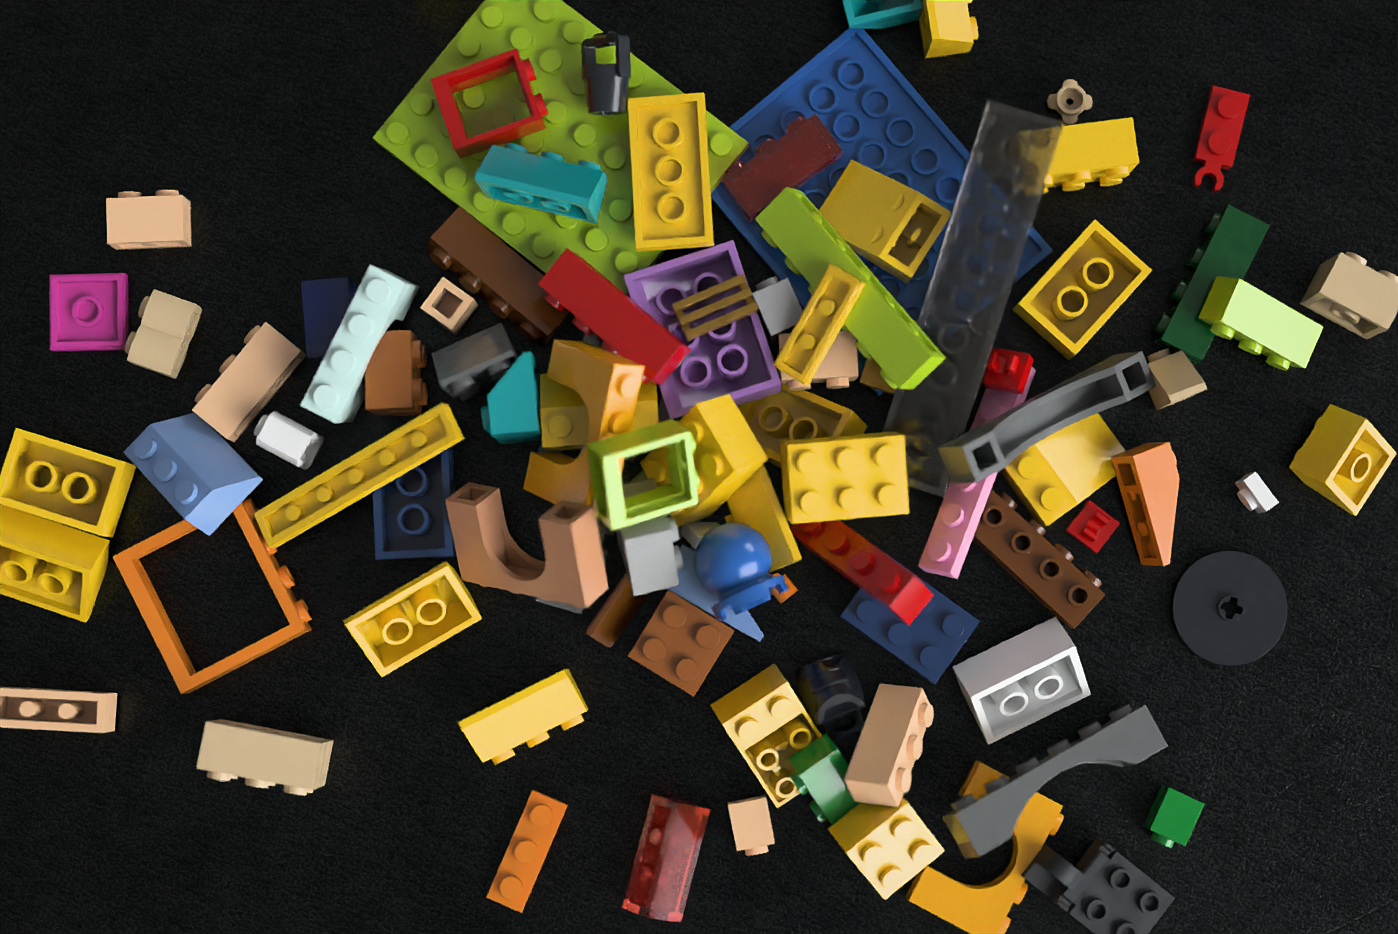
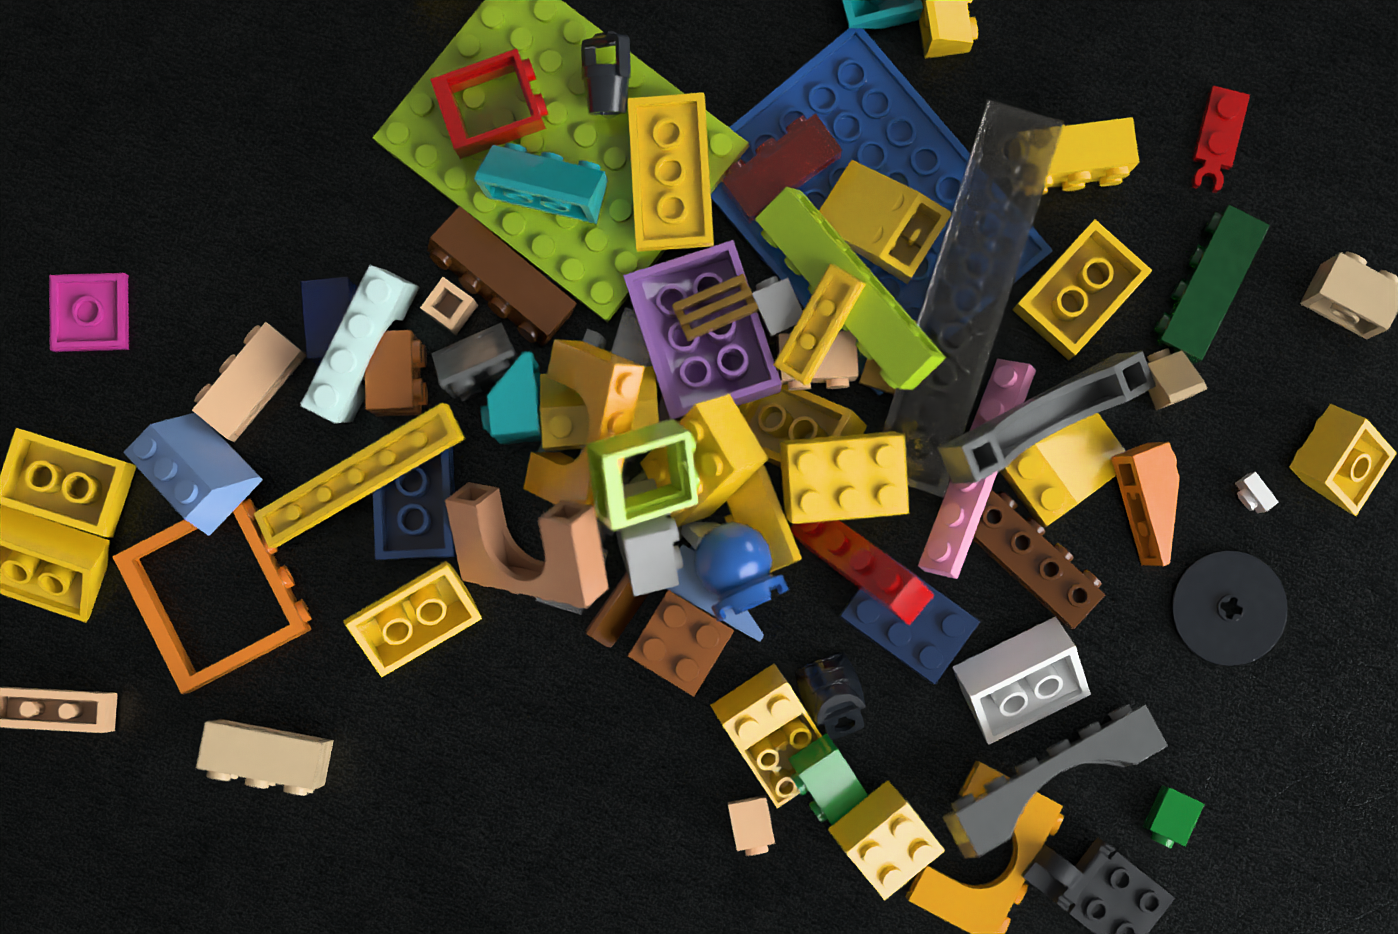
(148, 220): light nougat brick -> none
(163, 333): tan brick -> none
(288, 439): white brick -> none
(525, 717): yellow slope -> none
(527, 851): orange plate -> none
(612, 316): red brick -> none
(666, 858): clear red brick -> none
(784, 596): orange hand -> none
(889, 745): light nougat brick -> none
(1008, 370): red tile -> none
(1072, 91): tan plate -> none
(1092, 527): red tile -> none
(1260, 323): brick -> none

